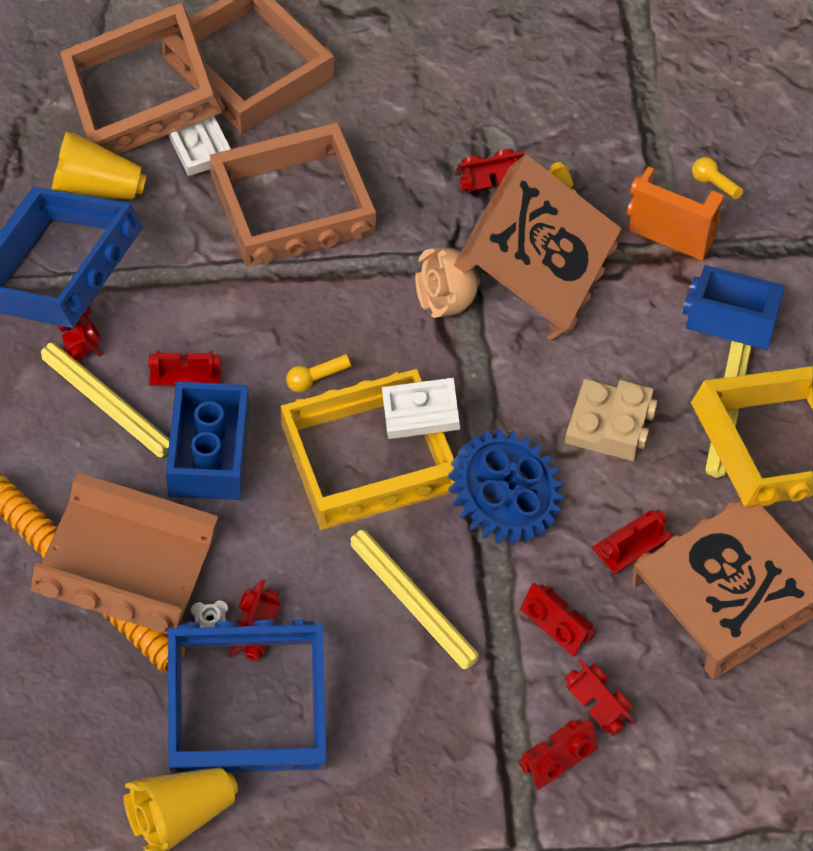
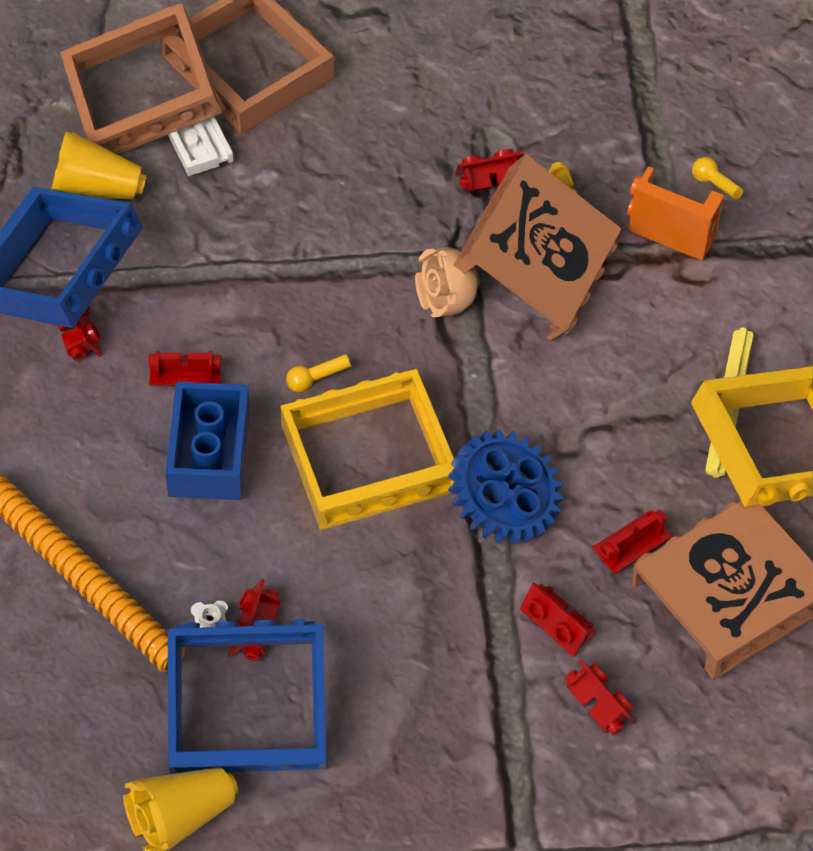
(106, 399): light yellow axle -> none
(125, 554): nougat panel -> none
(283, 153): nougat window -> none
(414, 599): light yellow axle -> none
(420, 408): white plate -> none
(570, 746): red hinge -> none
(612, 418): tan plate -> none
(729, 321): blue window -> none

